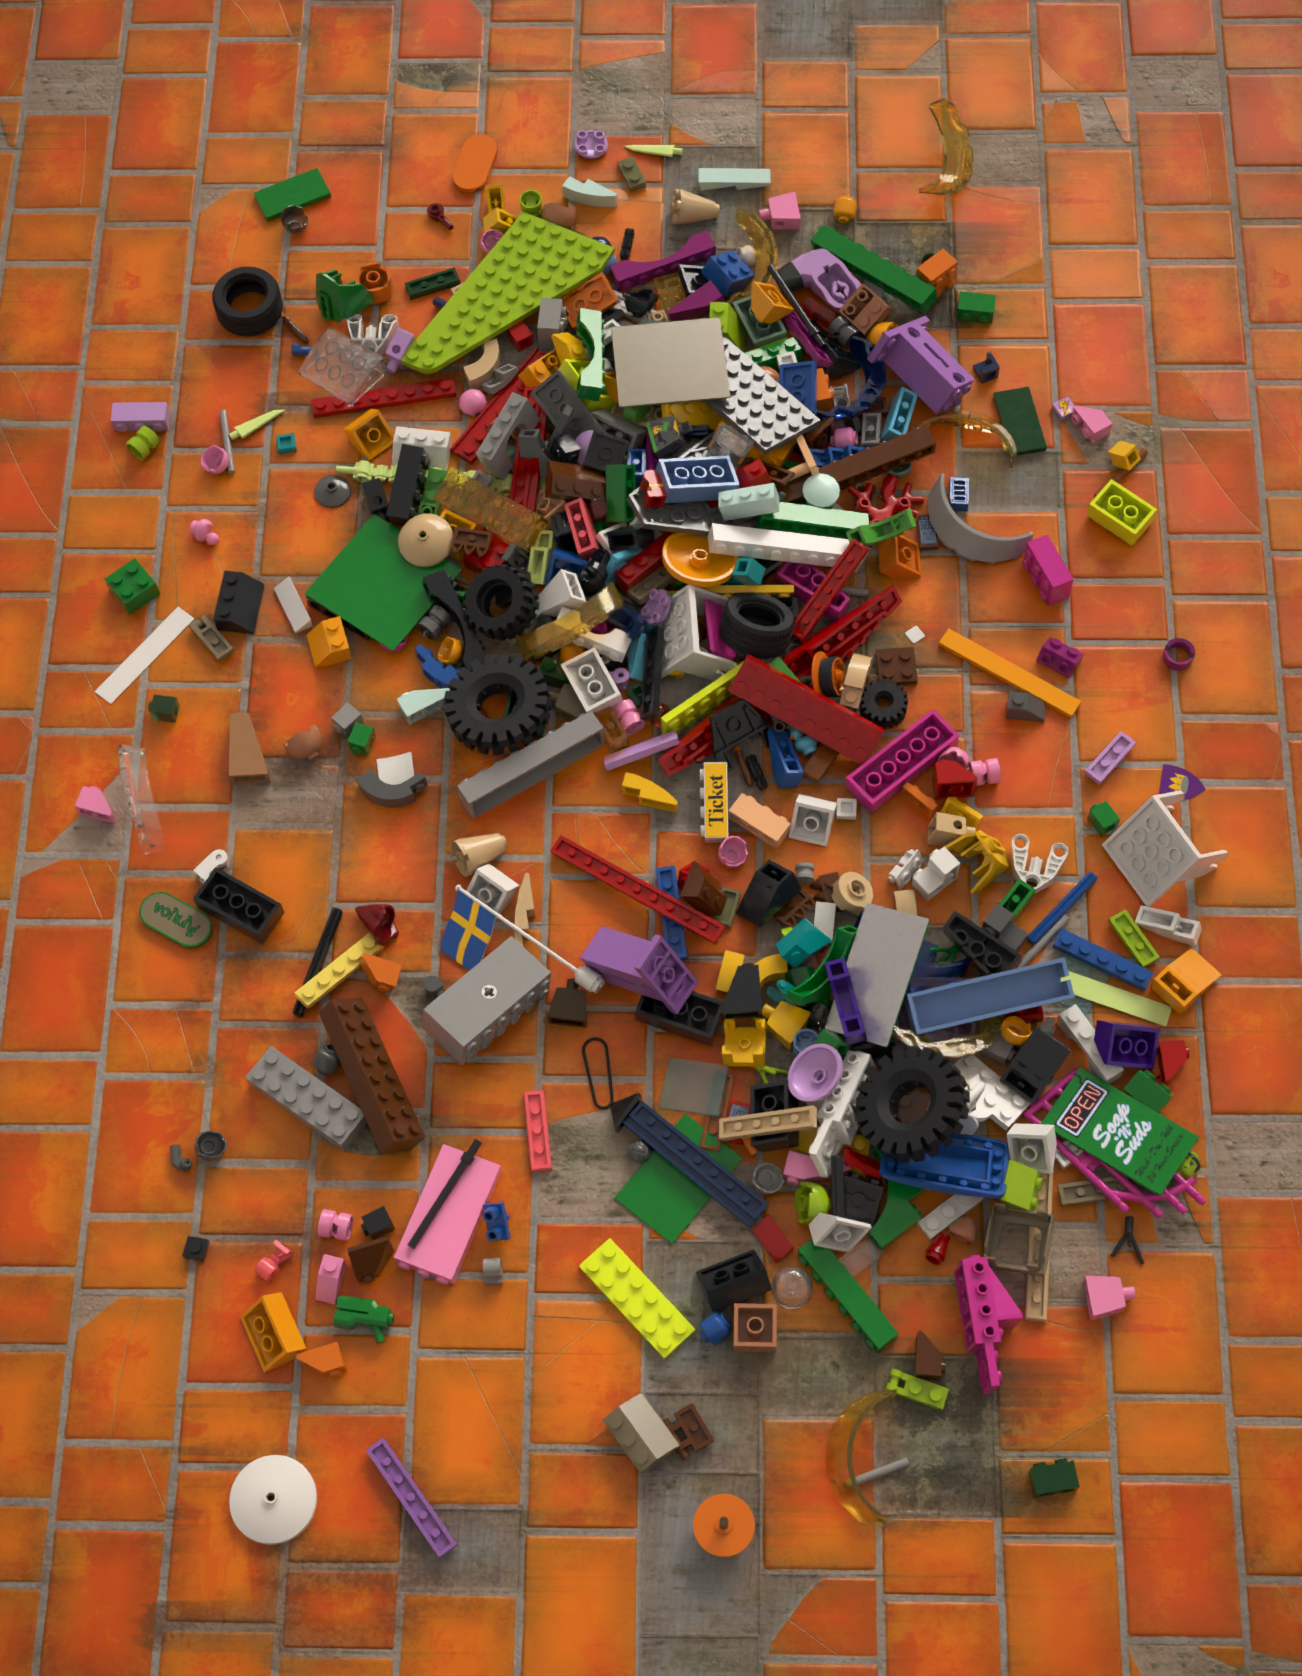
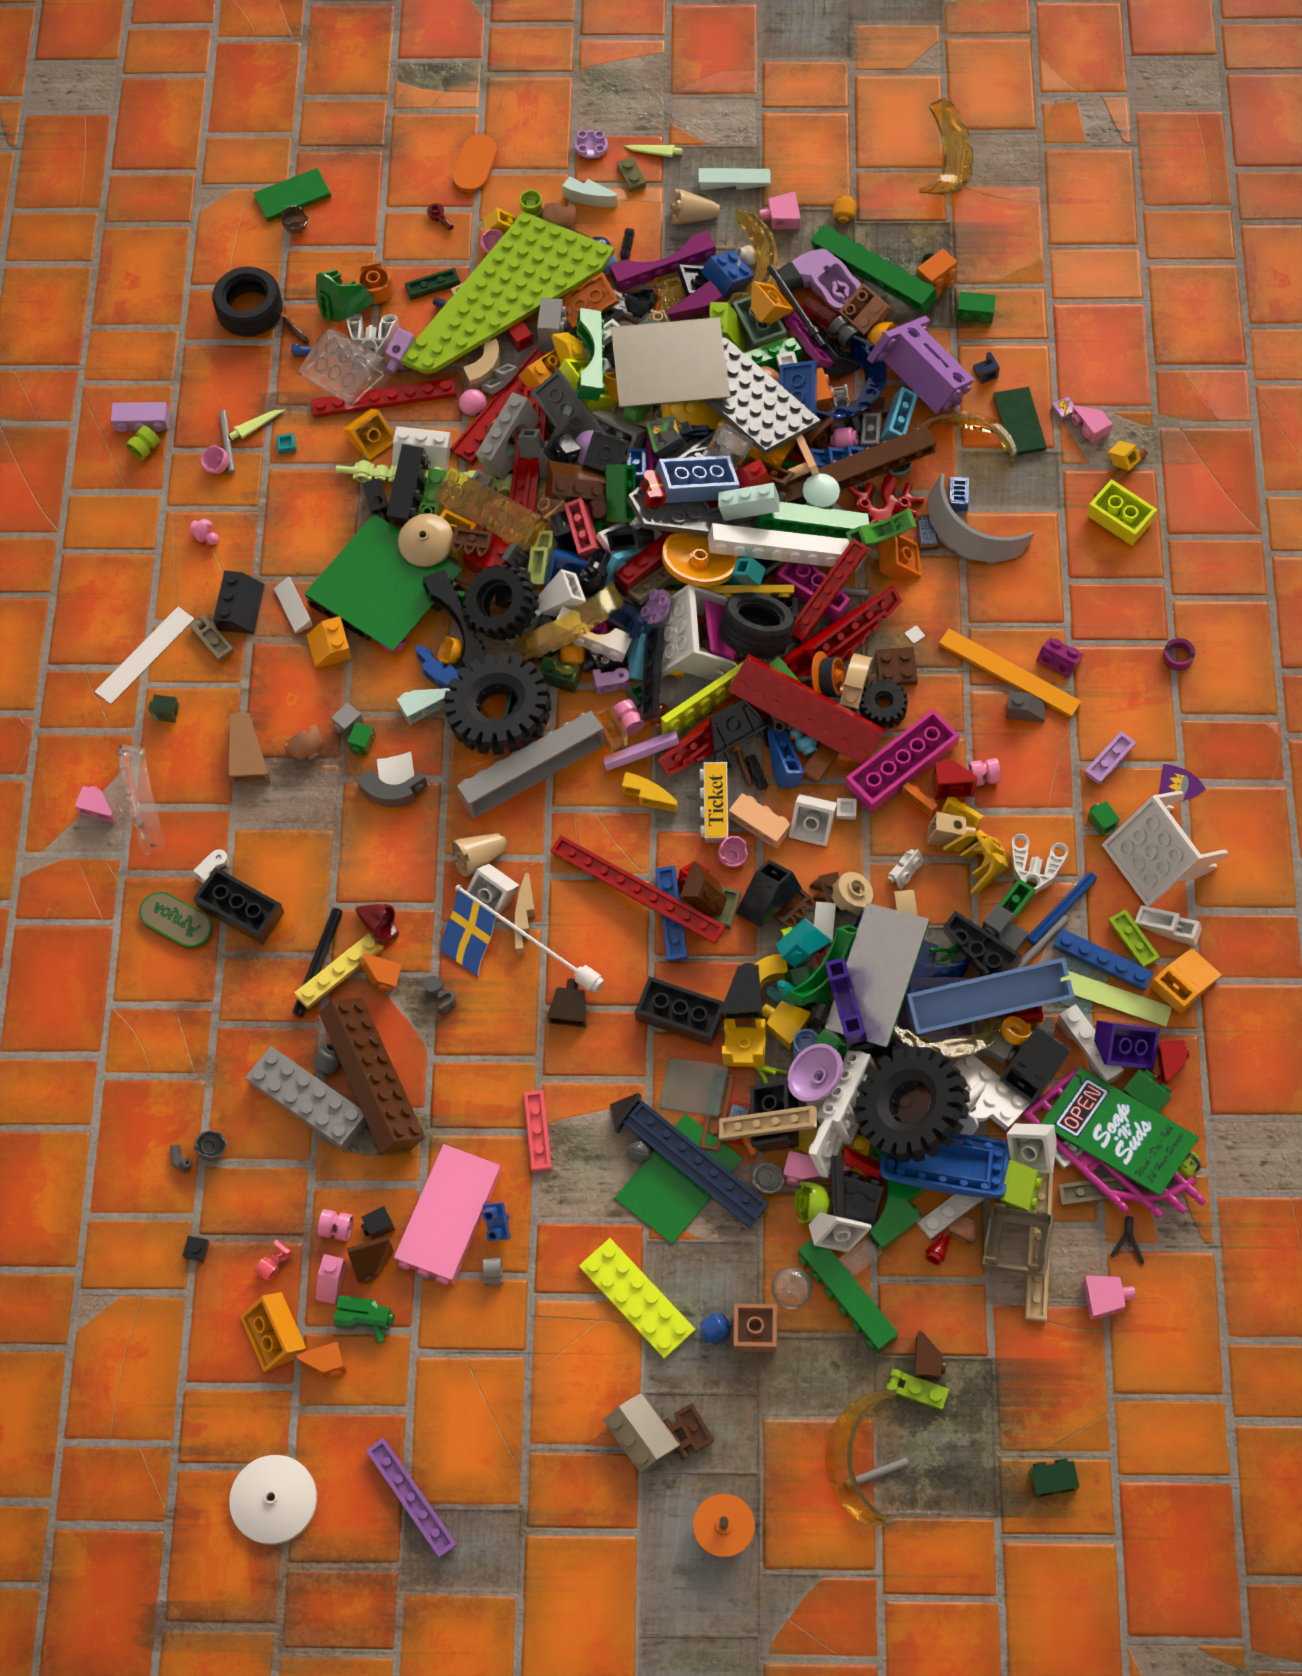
(132, 586): green brick -> none
(332, 497): dark grey dish -> none
(434, 622): flat silver wheel -> none
(466, 1159): black bar -> none
(486, 1000): light grey piece -> none
(495, 197): yellow slope -> none
(567, 703): dark tan torso -> none
(592, 681): white slope -> none
(608, 1069): black piece -> none
(640, 966): medium lavender brick -> none
(728, 969): yellow slope -> none
(734, 1280): black slope -> none
(772, 1239): red slope -> none
(804, 872): light grey wheel -> none
(939, 873): white brick -> none
(955, 754): bright pink hair -> none
(984, 1313): dark pink wedge -> none
(1047, 570): dark pink brick -> none

